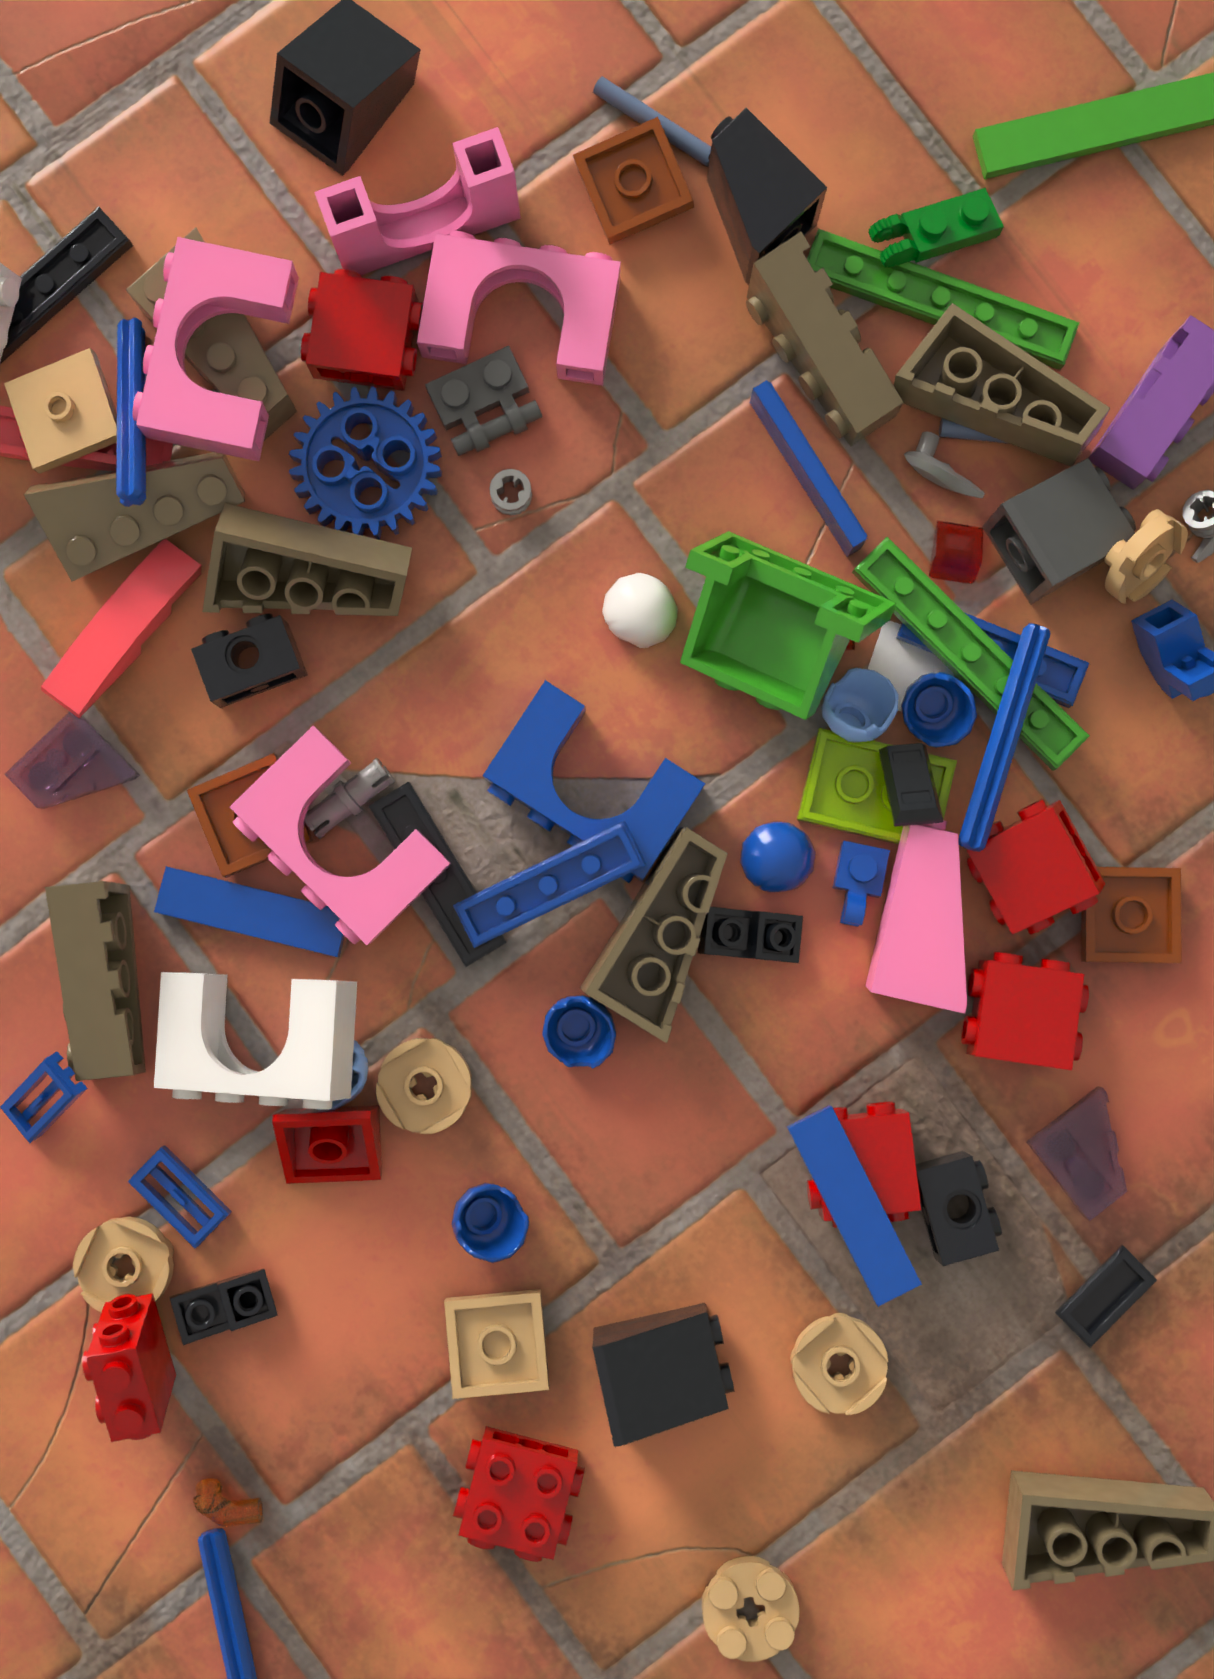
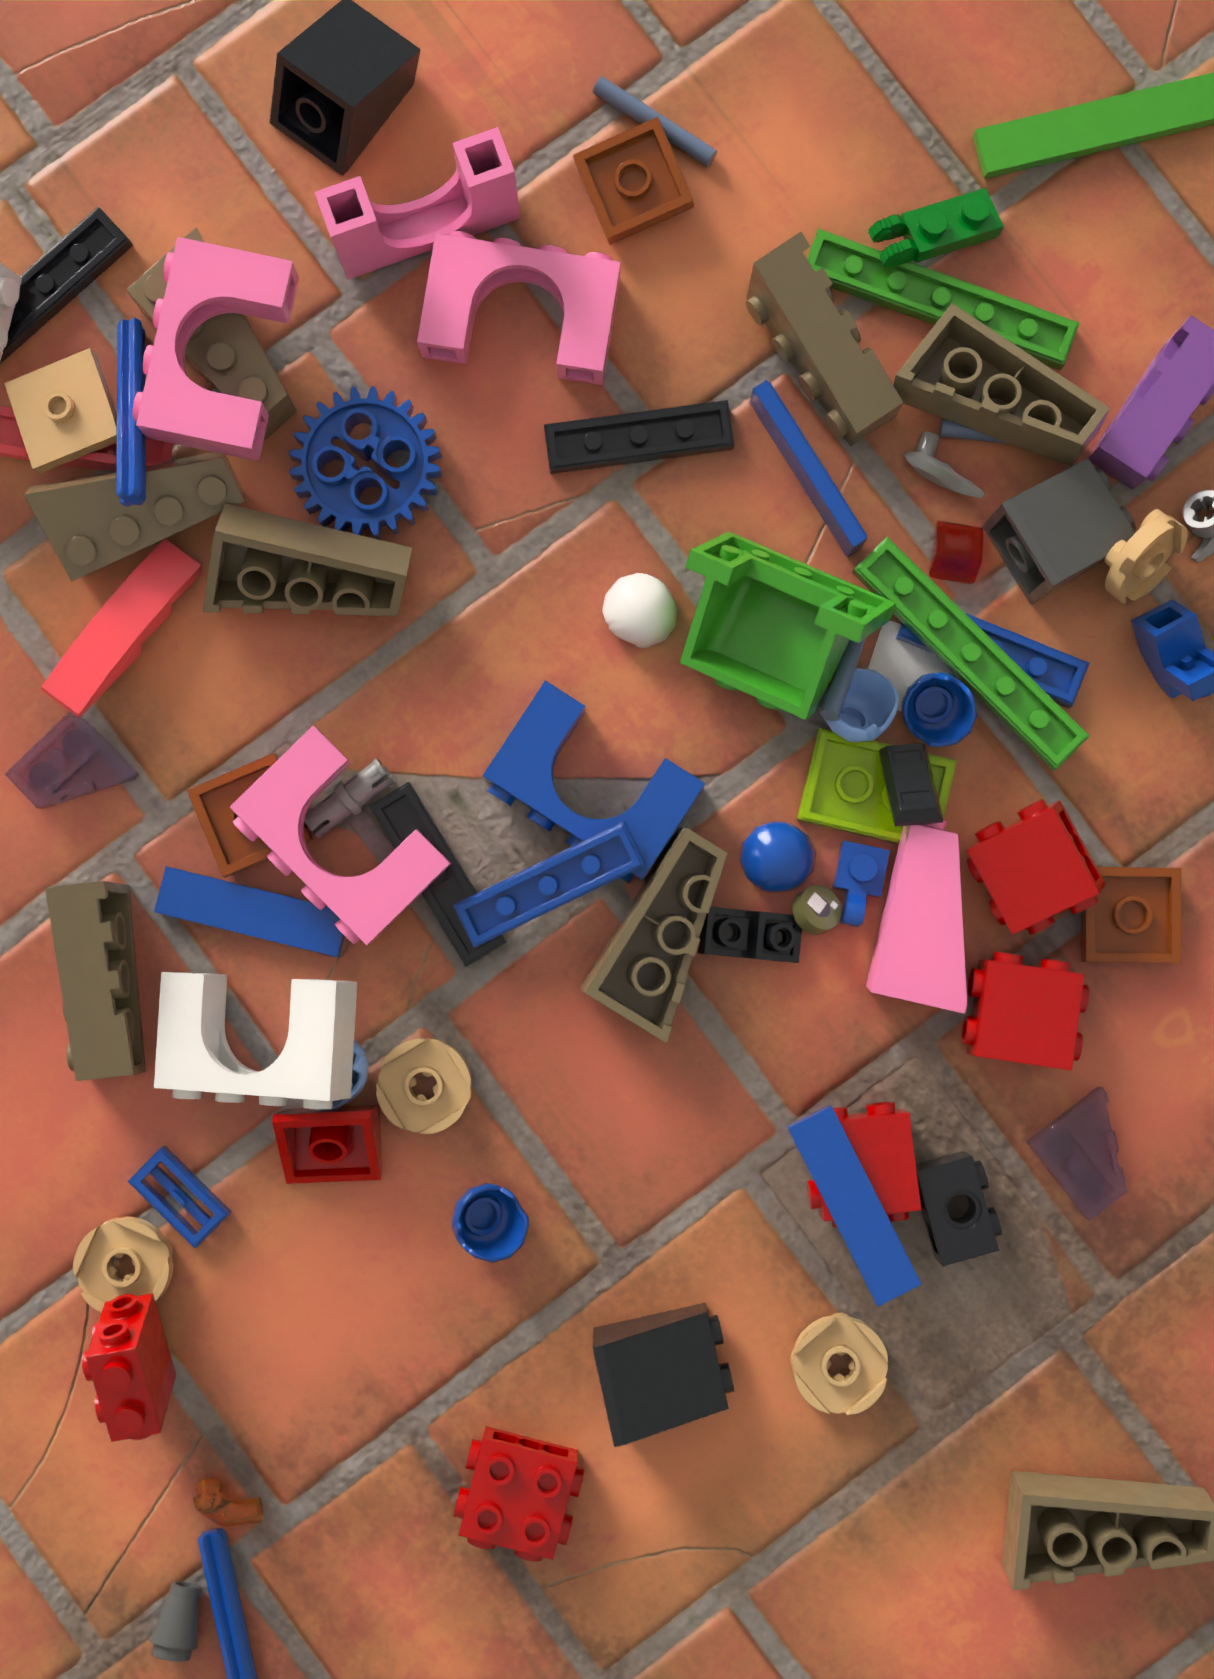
(61, 1081): blue tile -> none
(178, 1624): none -> dark grey cone
(223, 1306): black slope -> none
(277, 661): black brick -> none
(362, 330): red brick -> none
(478, 389): dark grey plate -> none
(496, 1344): tan plate -> none
(497, 488): light grey bush -> none
(579, 1031): blue hair -> none
(639, 437): none -> black tile
(760, 189): black slope -> none
(772, 1628): tan plate -> none
(816, 910): none -> olive tile
(841, 681): none -> sand blue bar
(1004, 737): blue axle -> none
(1105, 1296): black tile -> none

